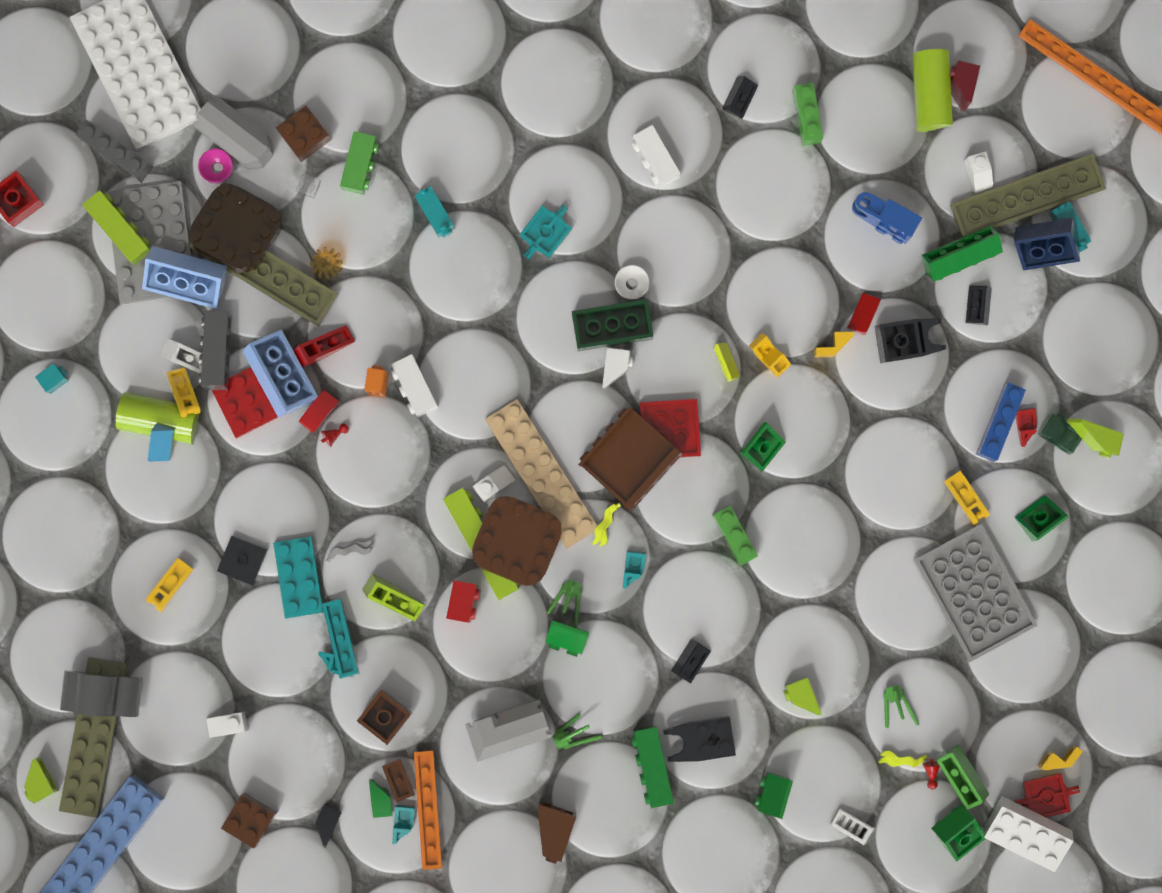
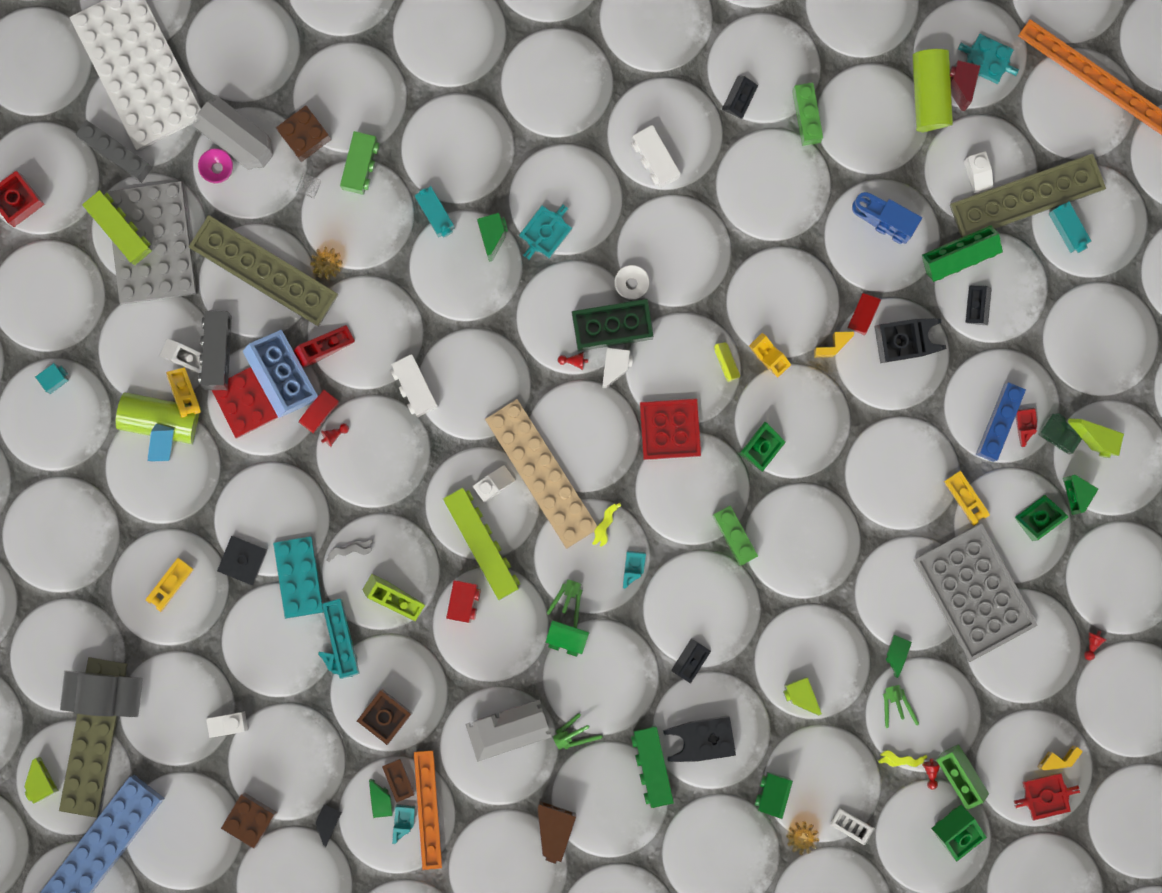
(184, 277): light blue slope -> none
(235, 228): dark brown plate -> none
(376, 381): orange brick -> none
(493, 233): none -> green slope
(516, 541): reddish brown plate -> none
(576, 360): none -> red piece
(630, 458): reddish brown panel -> none
(806, 842): none -> clear yellow gear
(898, 653): none -> green slope
(991, 56): none -> teal plate
(1028, 834): white brick -> none
(1047, 244): dark blue slope -> none
(1079, 493): none -> green slope
(1094, 642): none -> red piece

